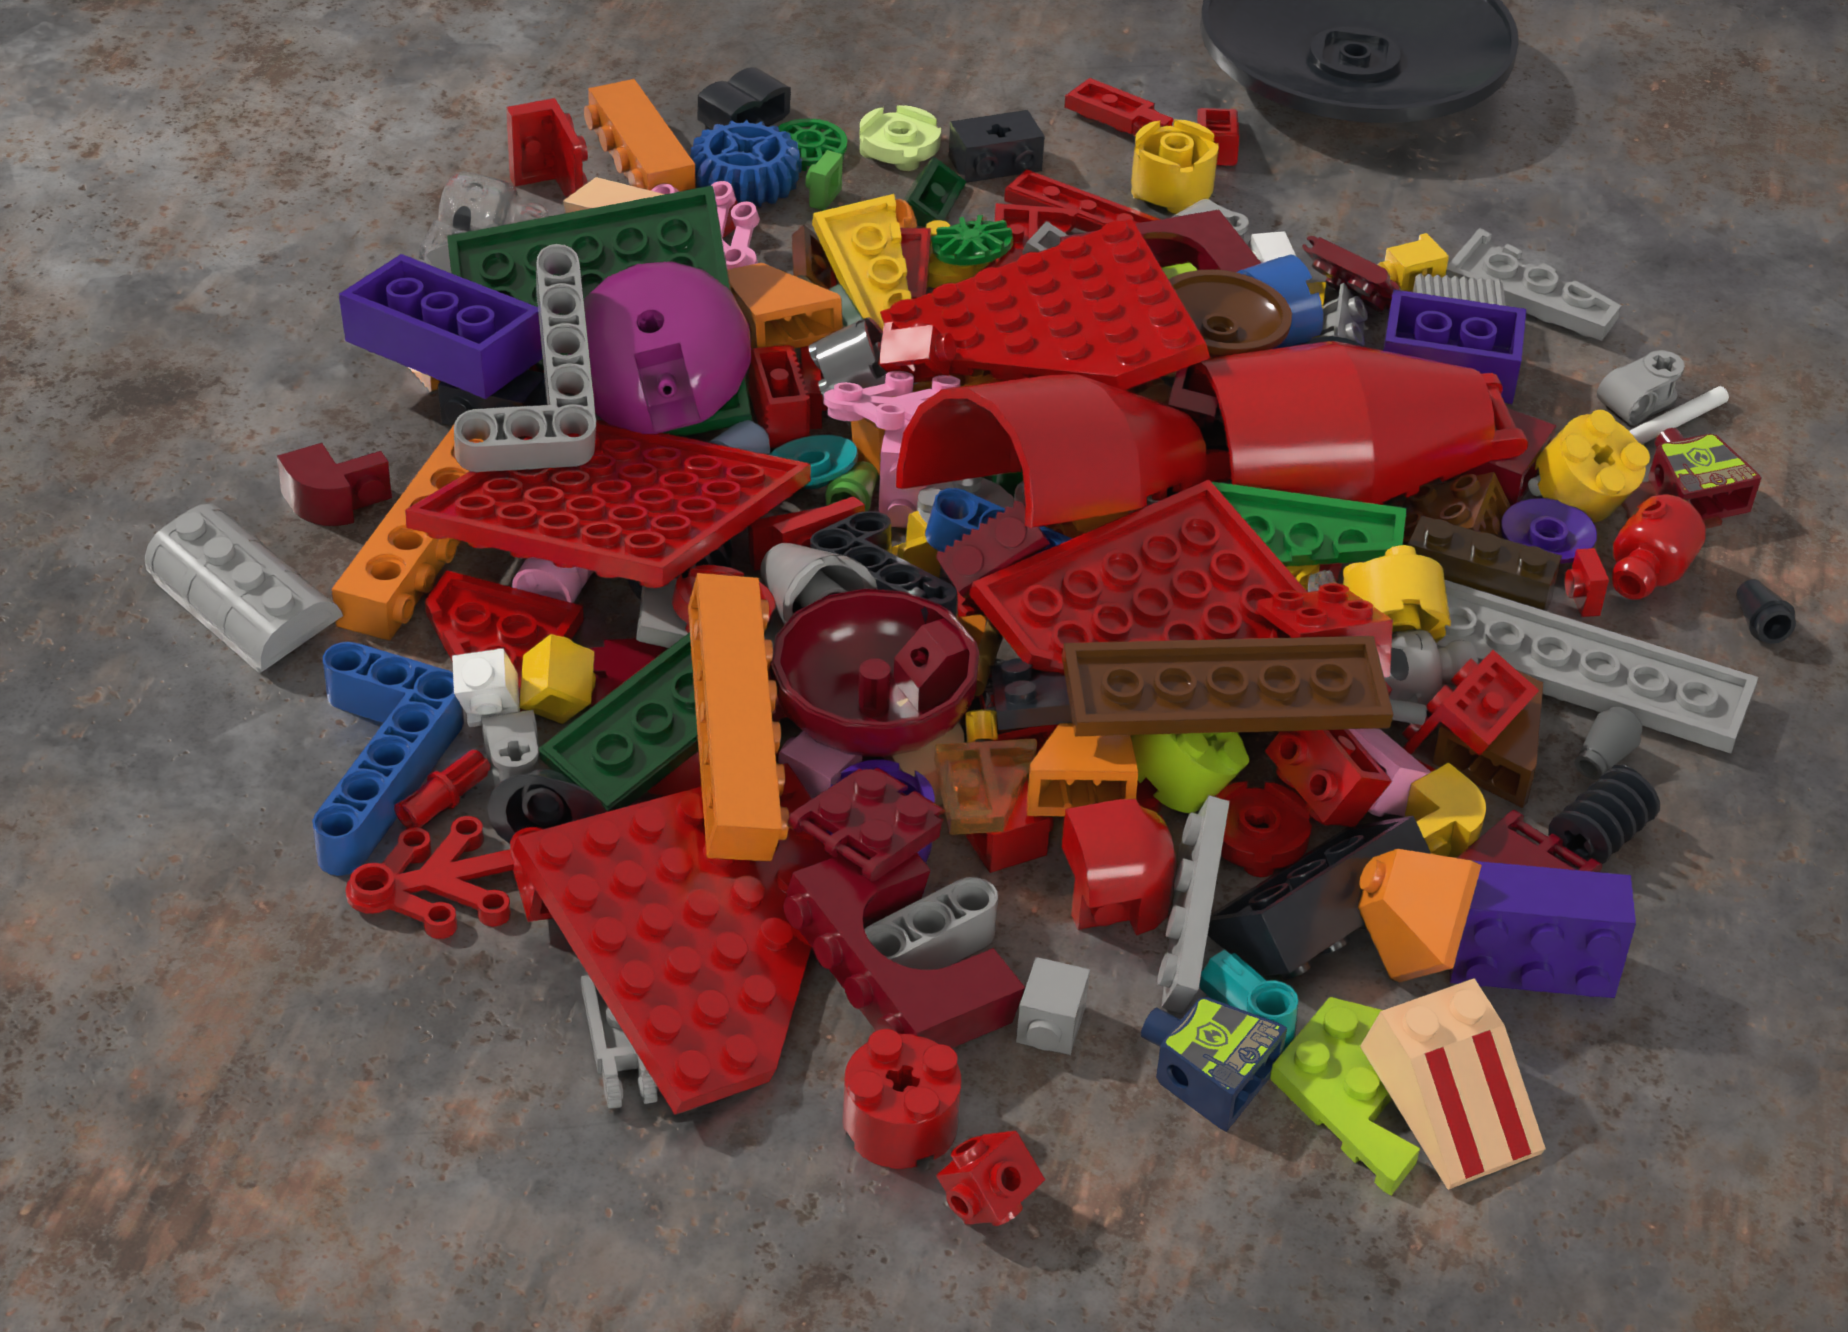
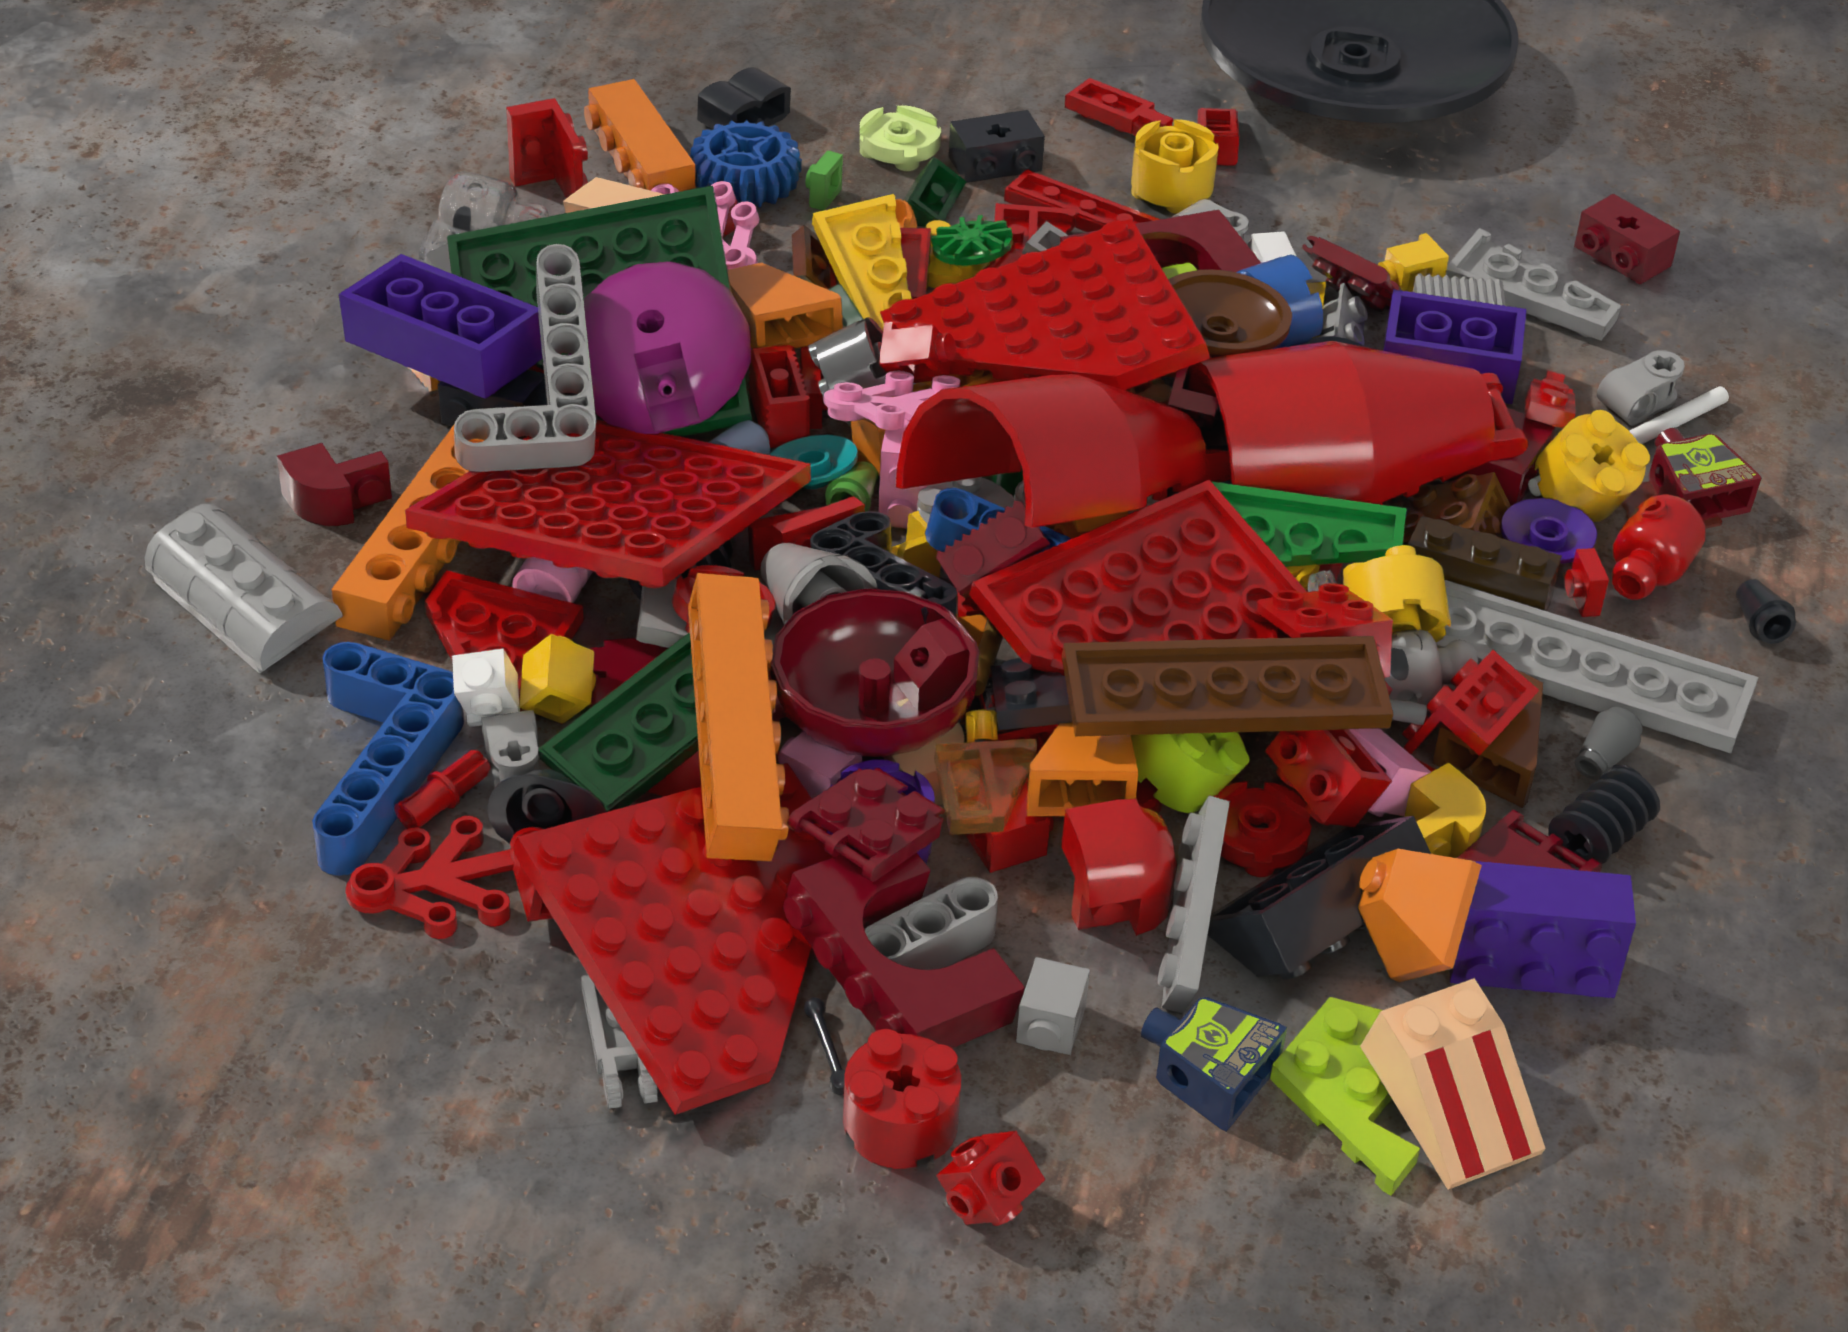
(813, 141): green wheel -> none
(815, 1009): none -> black hinge
(1240, 986): teal piece -> none
(1550, 400): none -> red hinge
(1626, 238): none -> dark red brick

